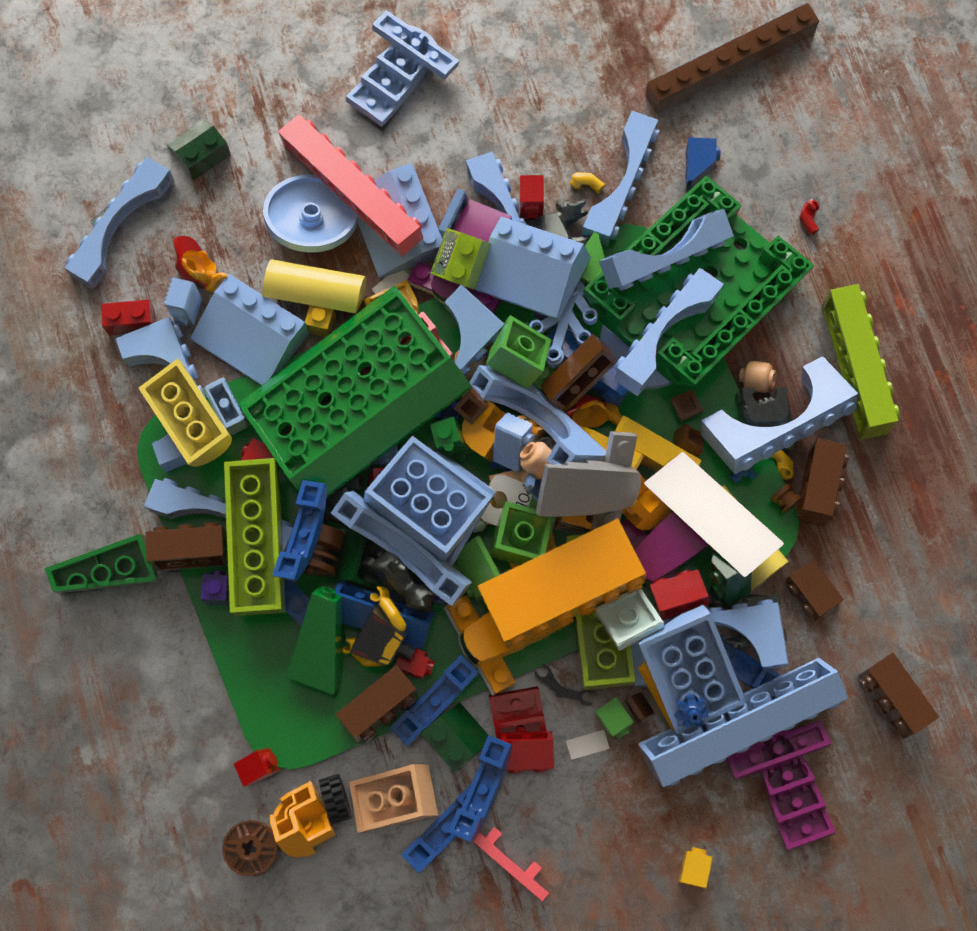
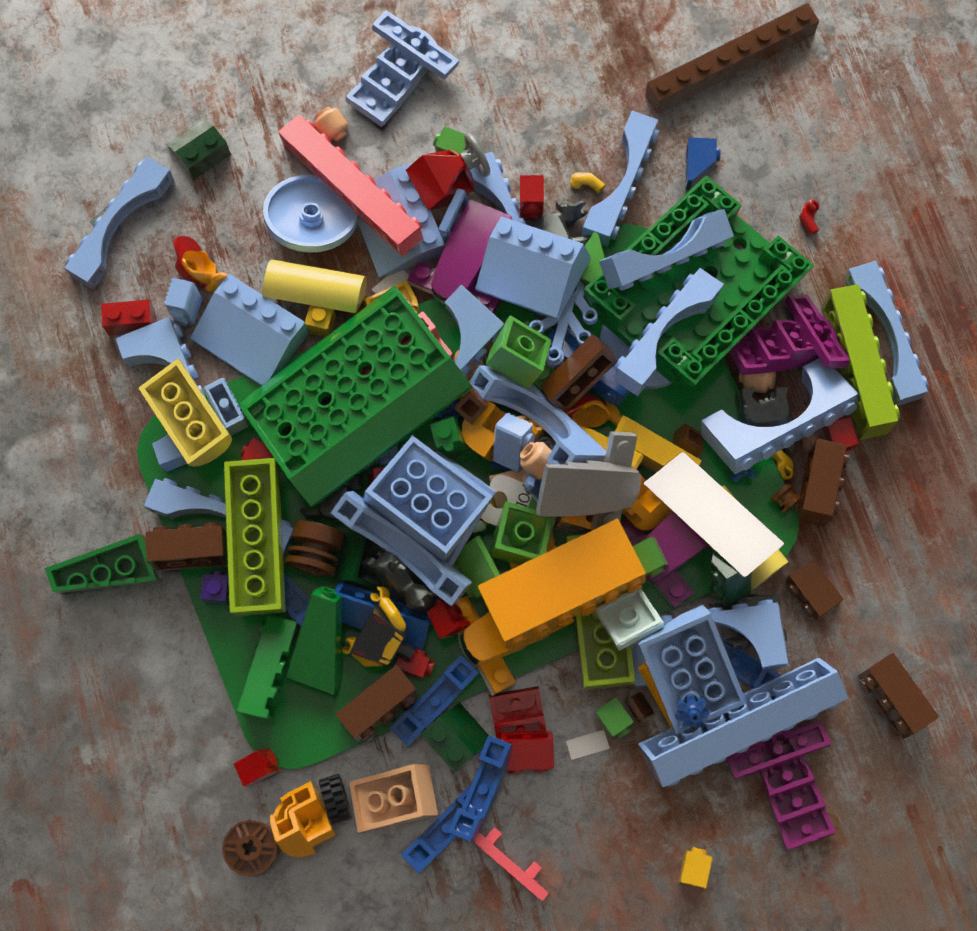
(268, 669): none -> green wedge
(305, 531): blue slope -> none
(331, 123): none -> light nougat head
(442, 172): none -> red piece
(447, 619): none -> red brick
(449, 140): none -> bright green brick
(460, 258): lime slope -> none
(560, 691): black piece -> none
(651, 556): none -> bright green brick
(678, 594): red brick -> none
(686, 406): reddish brown plate -> none
(789, 342): none -> magenta slope
(842, 432): none -> red brick
(907, 379): none -> light blue arch

